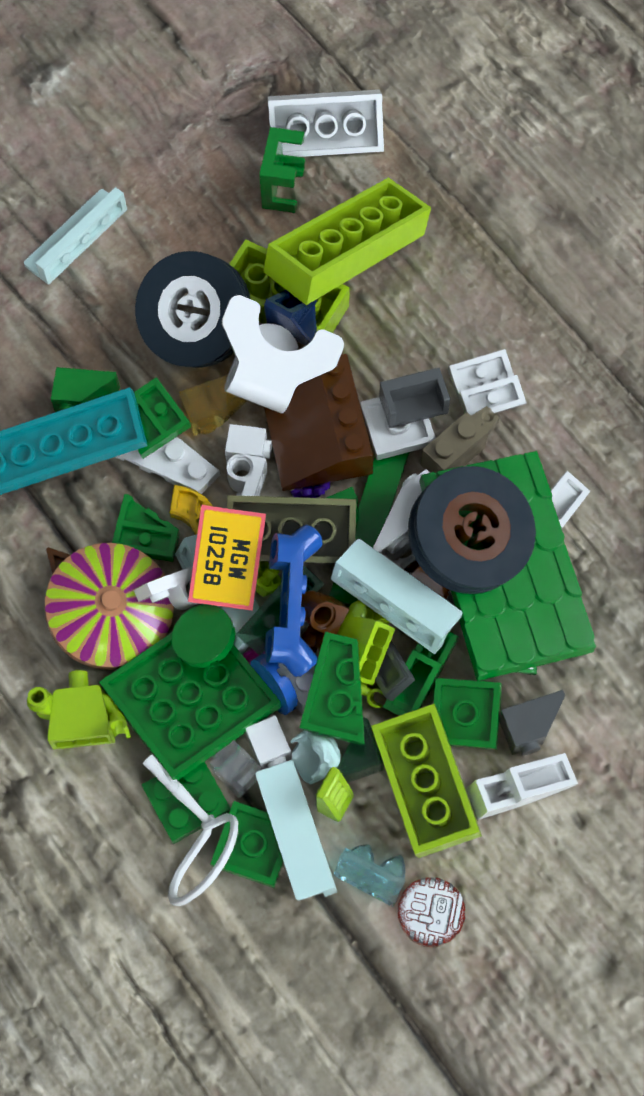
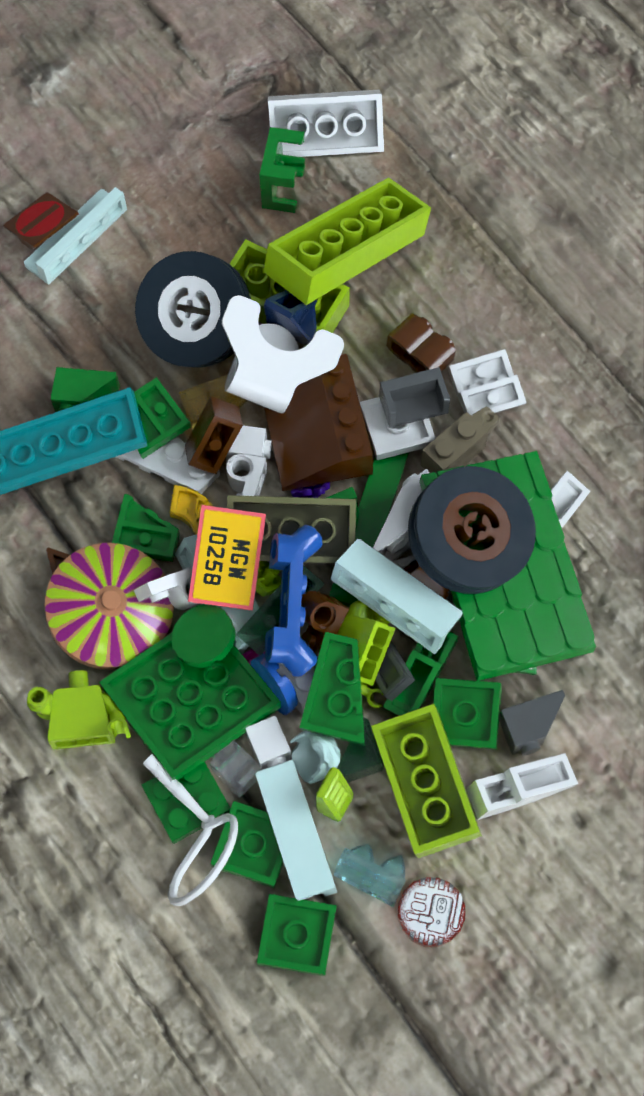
(40, 220): none -> piece
(213, 435): none -> reddish brown brick
(296, 935): none -> green plate
(420, 346): none -> reddish brown brick

